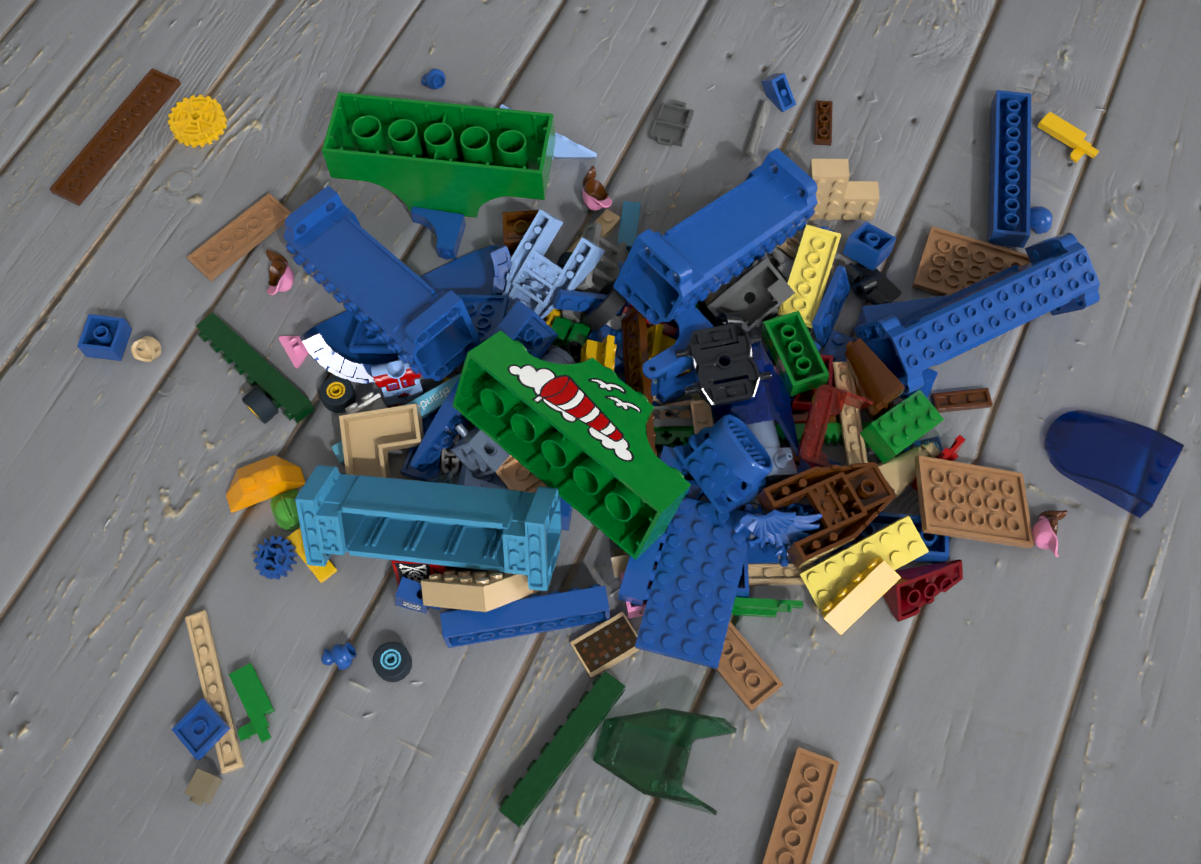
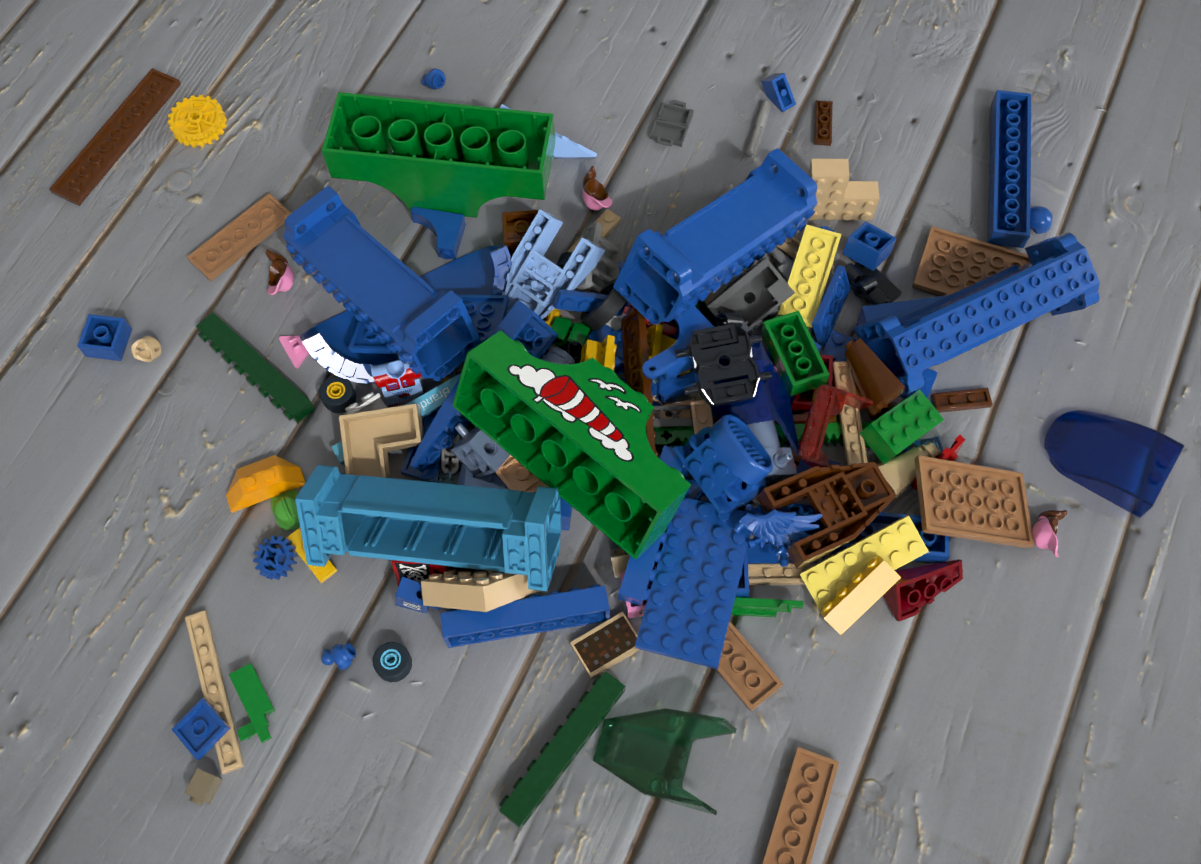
(260, 405): black wheel -> none
(574, 316): light grey tile -> none
(629, 223): dark azure tile -> none
(1068, 135): yellow piece -> none

